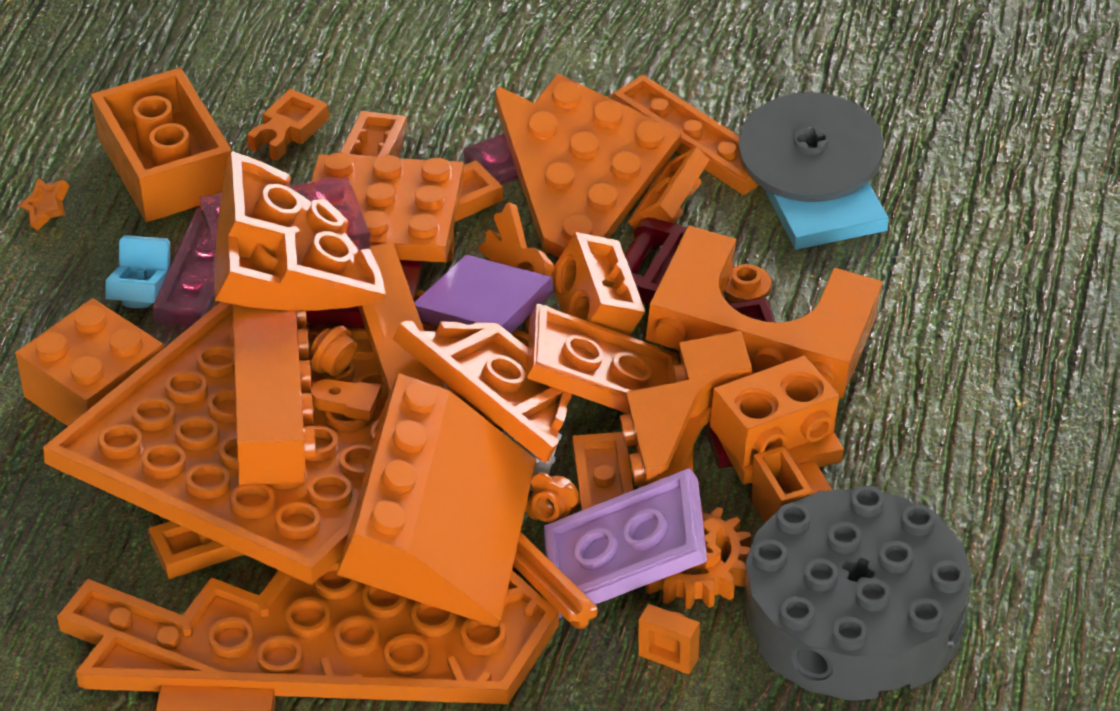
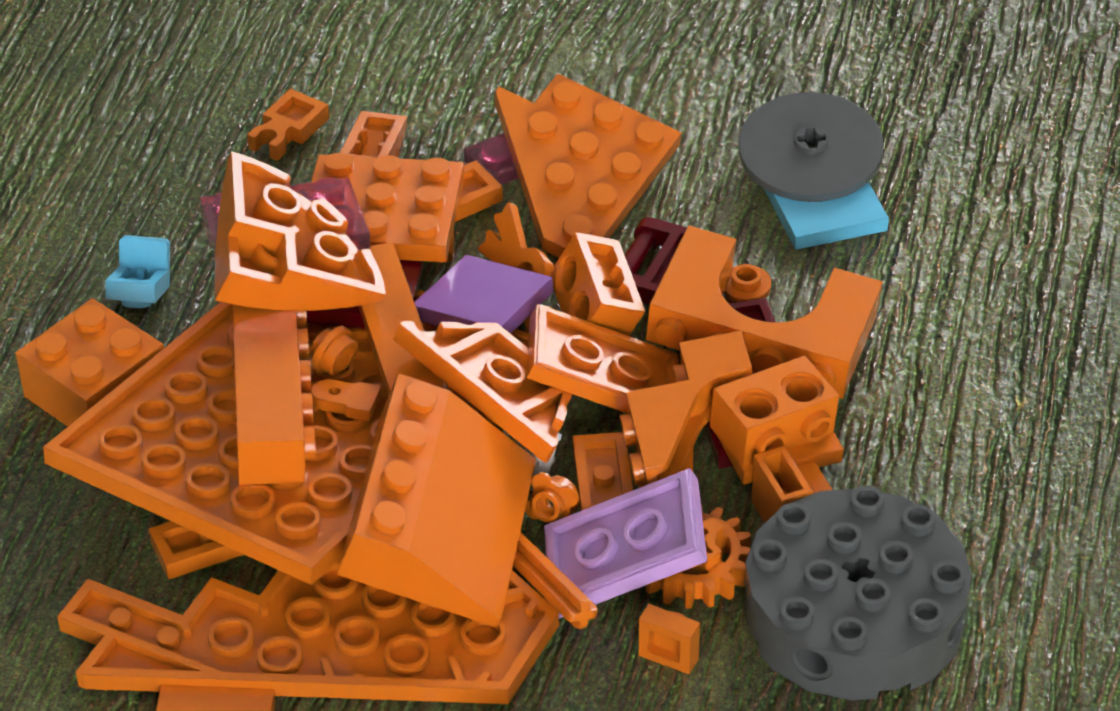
(45, 202): orange piece -> none
(161, 143): orange brick -> none
(190, 283): clear pink plate -> none
(671, 187): orange plate -> none
(697, 129): orange tile -> none

